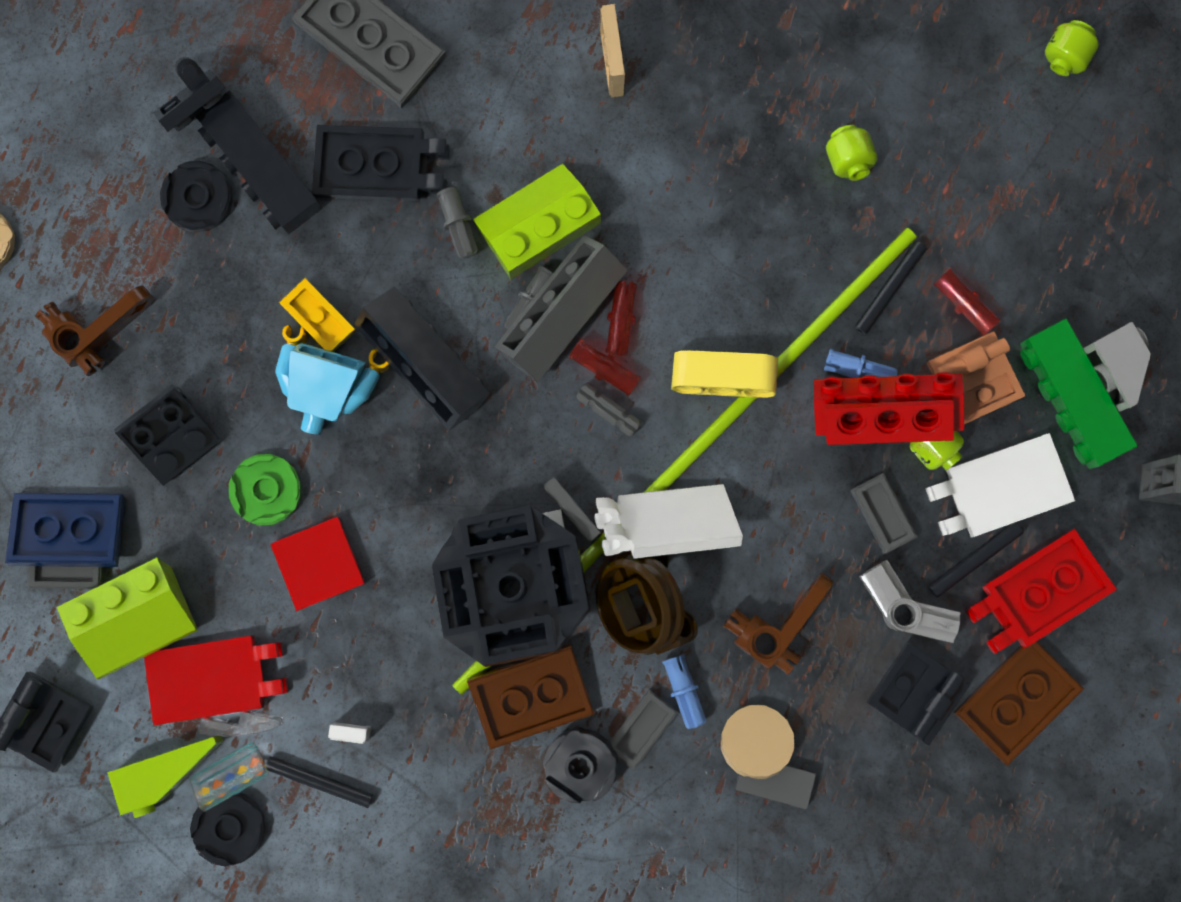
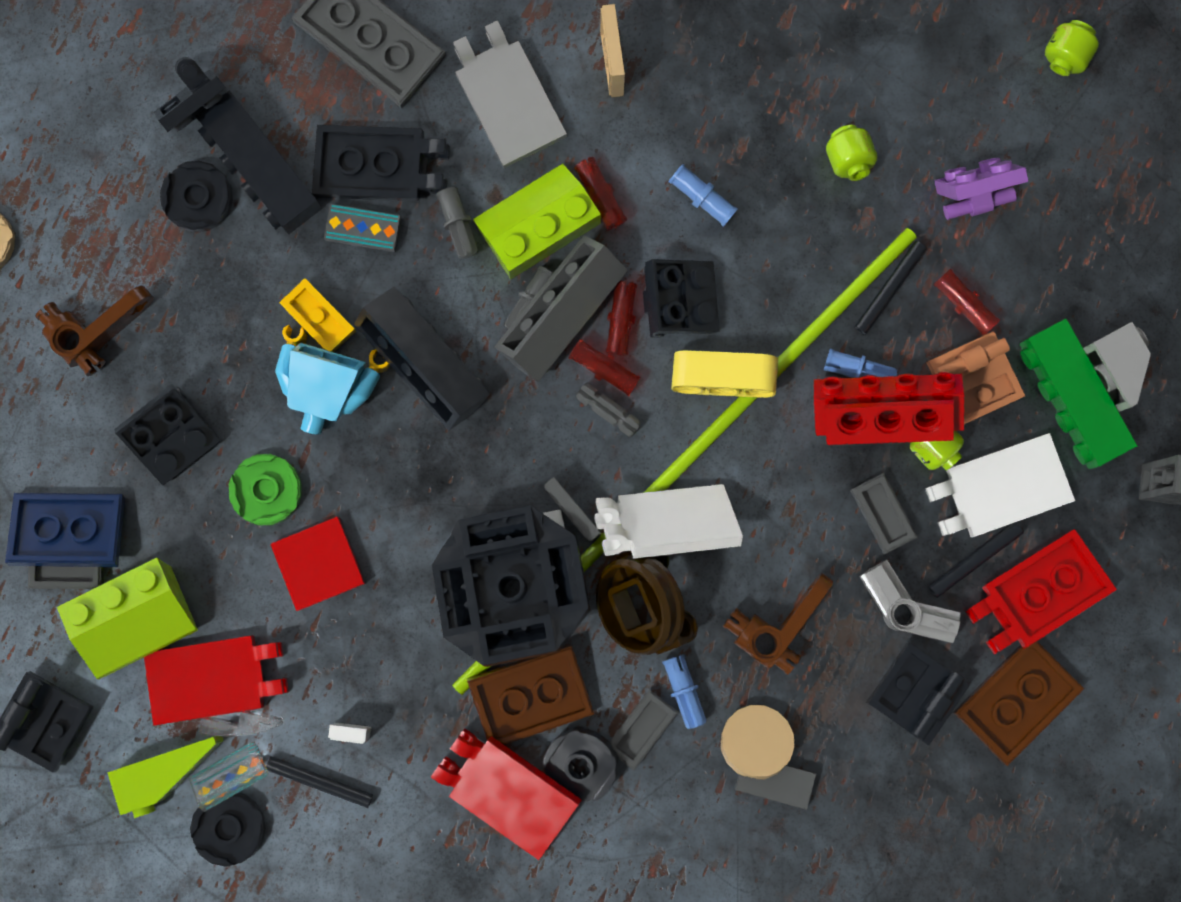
(362, 228): none -> dark grey tile
(507, 97): none -> light grey tile
(507, 792): none -> tile
(600, 193): none -> clear red pin
(680, 297): none -> black plate
(703, 195): none -> medium blue pin
(977, 187): none -> medium lavender plate

